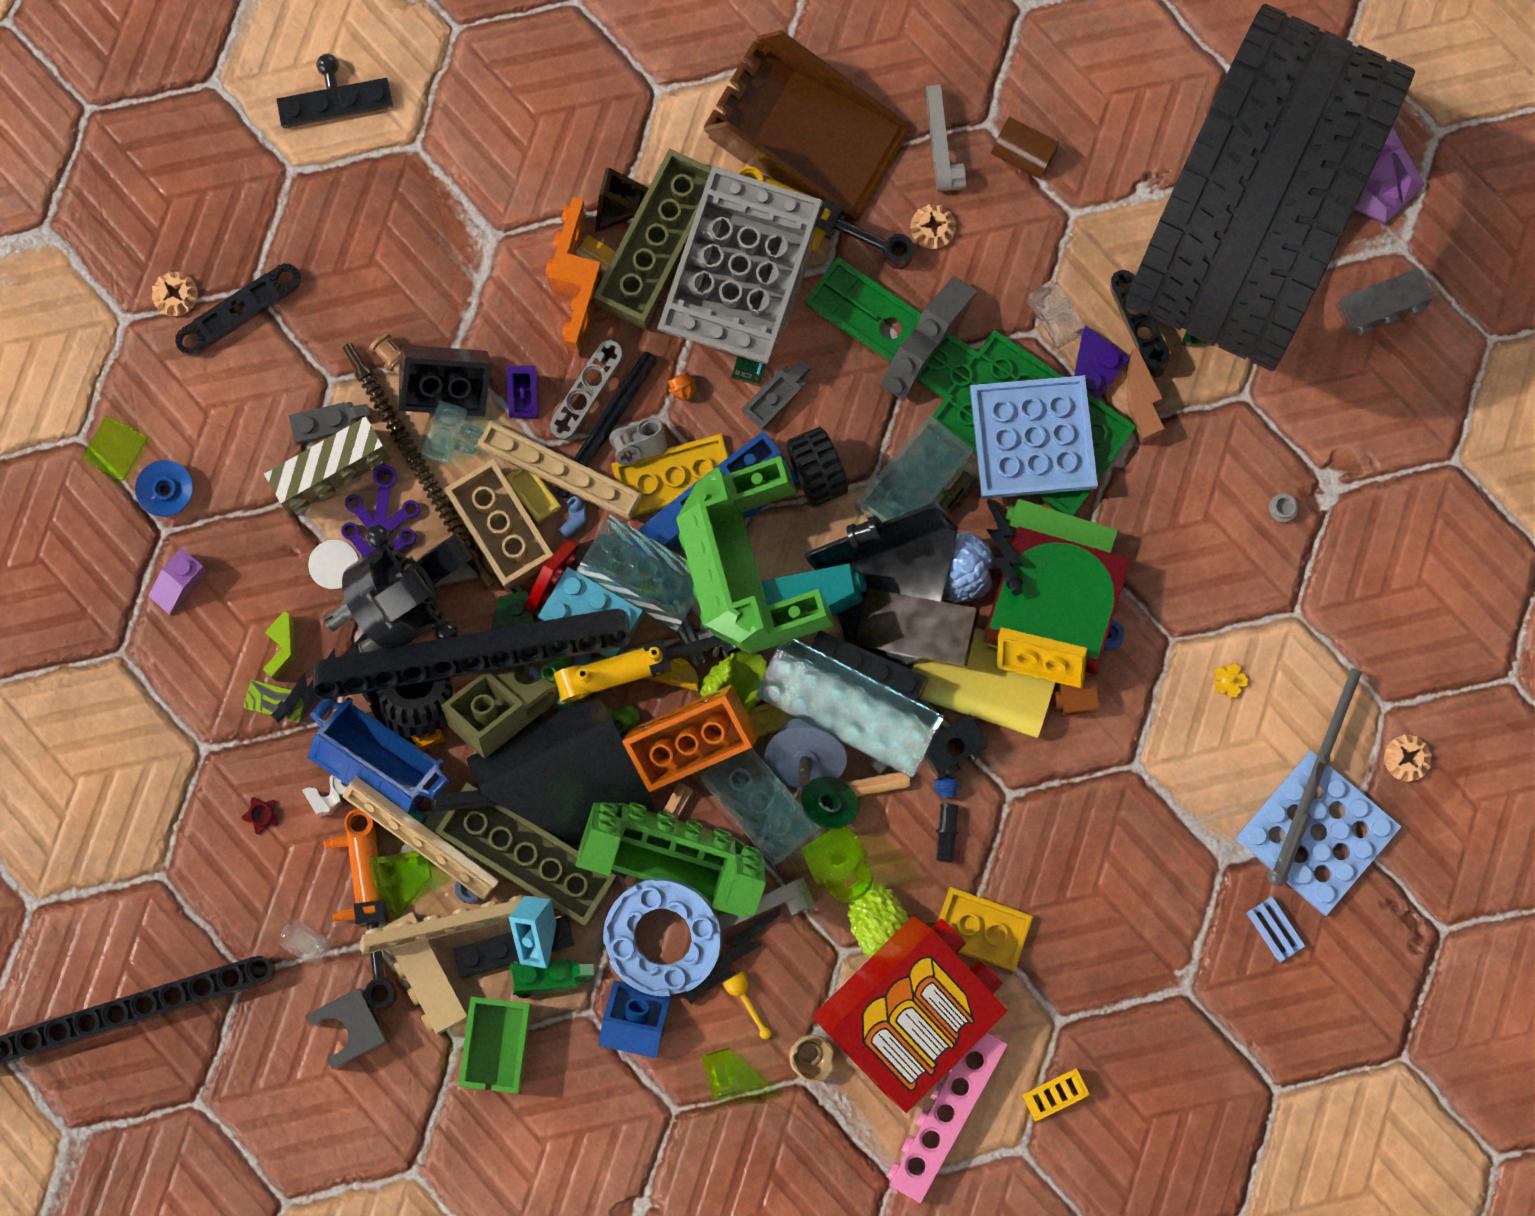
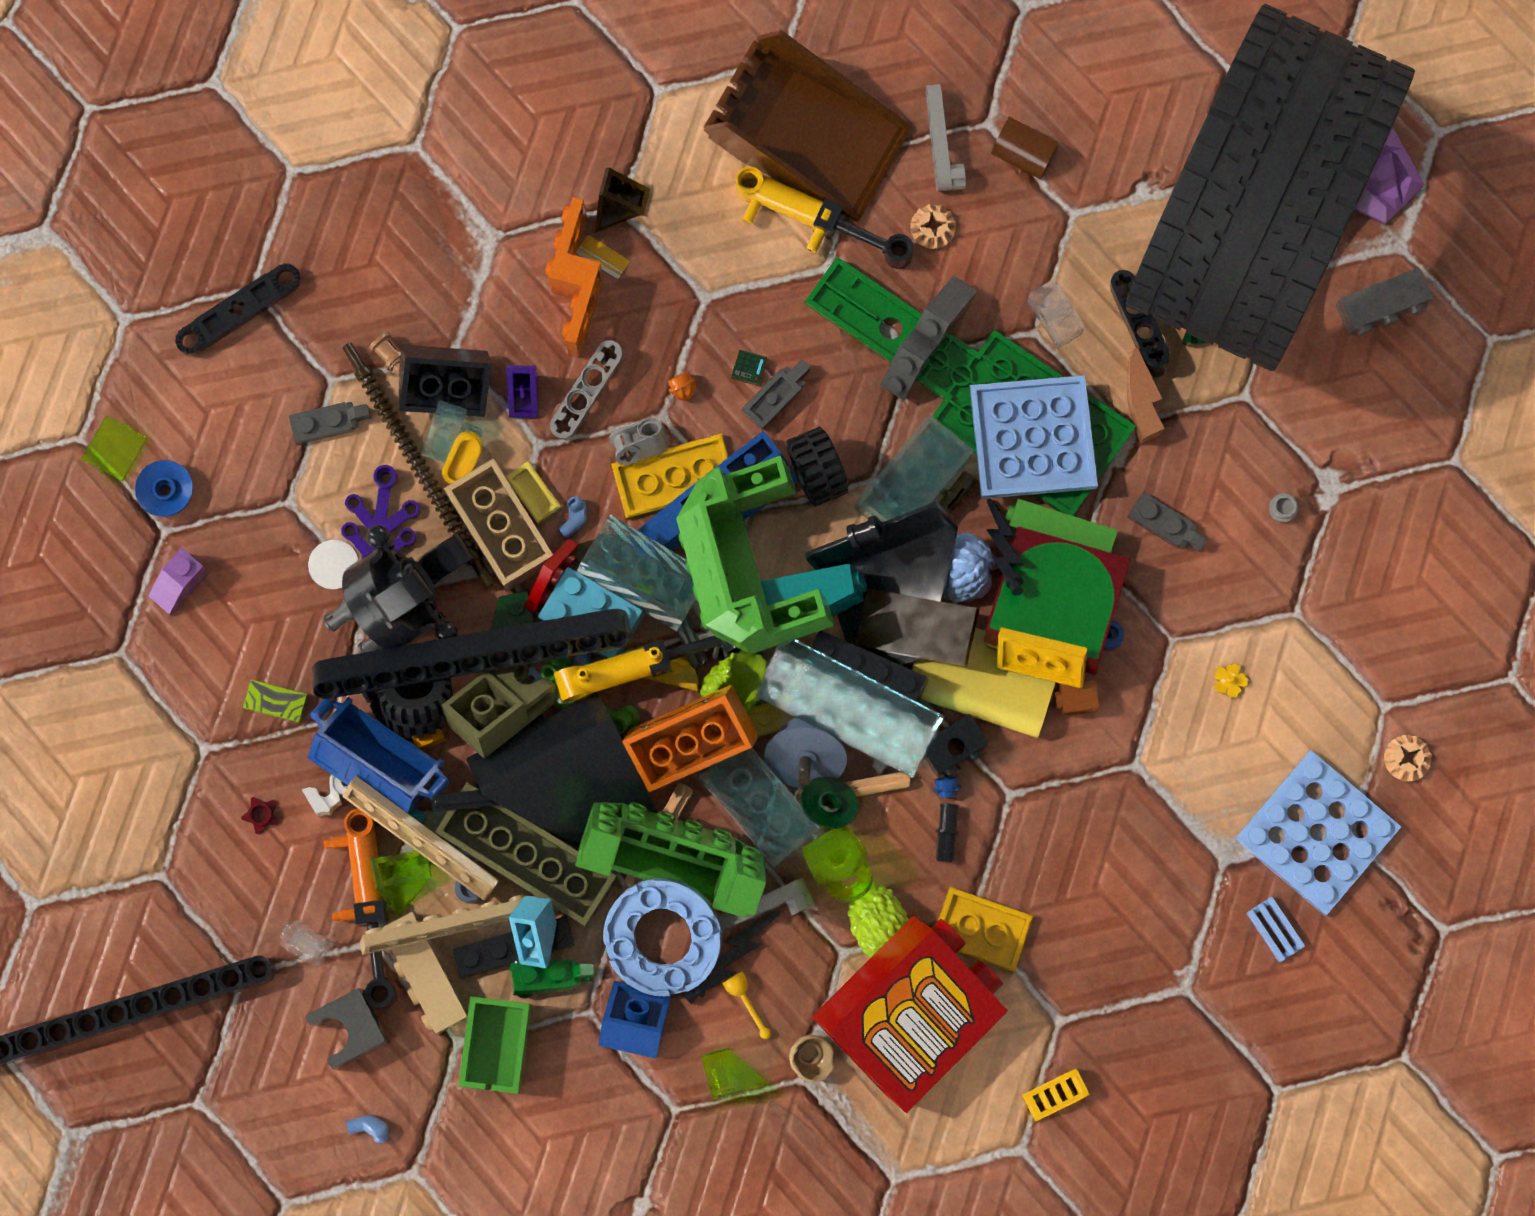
(173, 306): light nougat gear -> none
(283, 634): lime slope -> none
(301, 689): black piece -> none
(327, 466): olive brick -> none
(334, 100): black plate -> none
(370, 1124): none -> medium blue arm
(462, 456): none -> yellow tile
(559, 470): tan tile -> none
(612, 413): black axle -> none
(653, 242): olive brick -> none
(741, 266): light grey wedge -> none
(917, 1185): bright pink brick -> none
(1098, 362): dark purple wing -> none
(1165, 523): none -> dark grey hinge
(1301, 817): dark grey bar -> none

